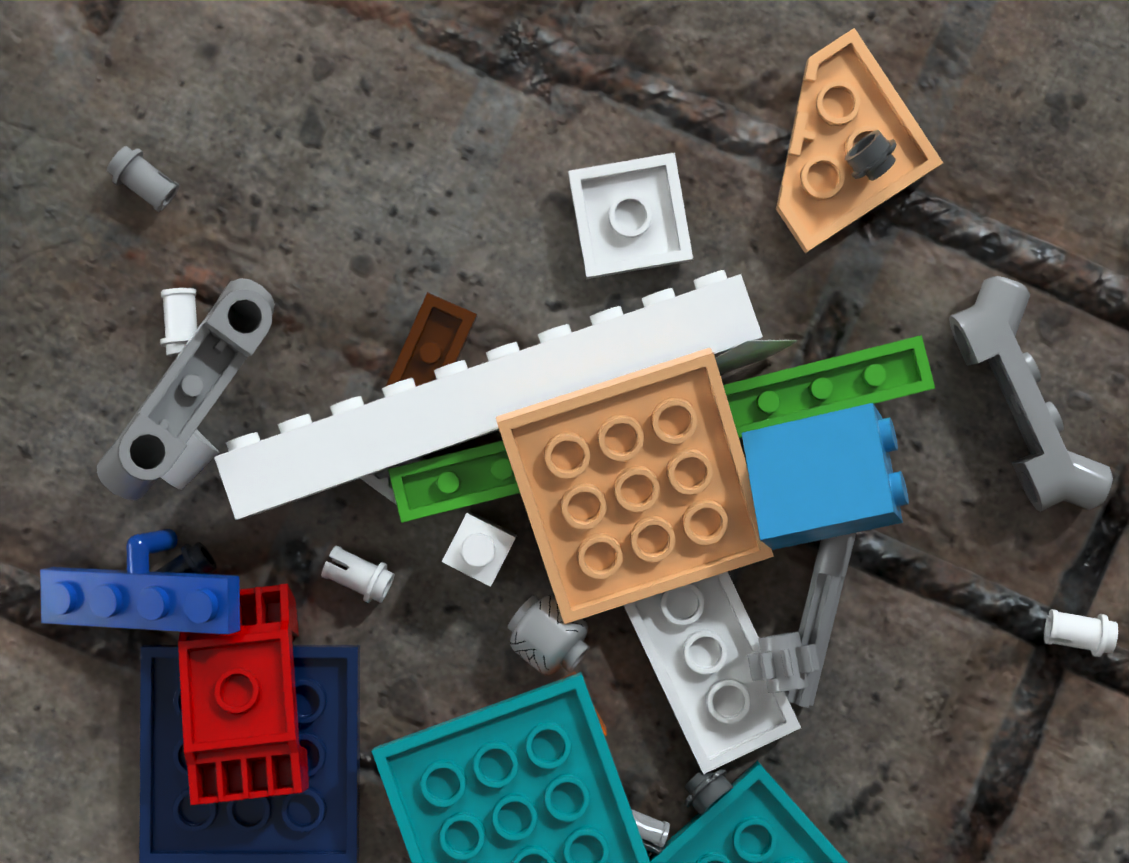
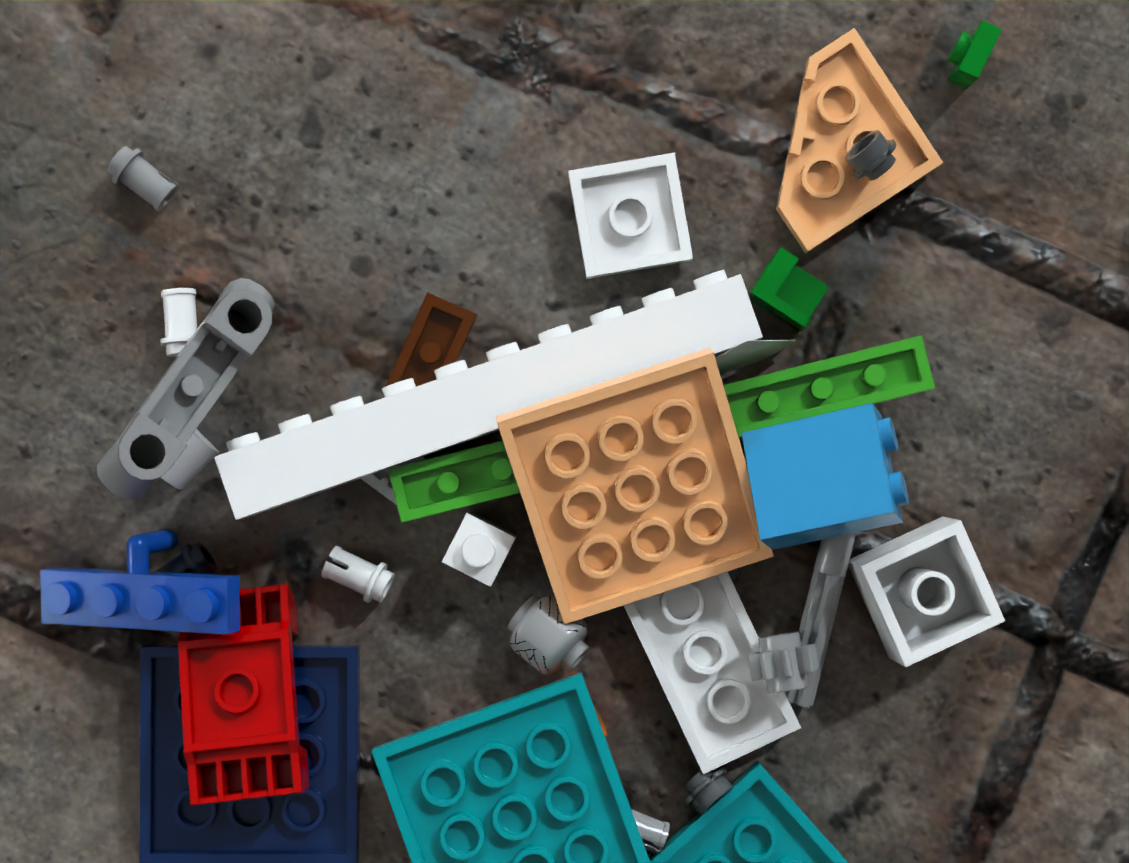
(787, 290): none -> green panel
(925, 591): none -> white brick
(972, 53): none -> green plate
(1050, 470): light grey plate -> none
(1081, 632): white pin -> none

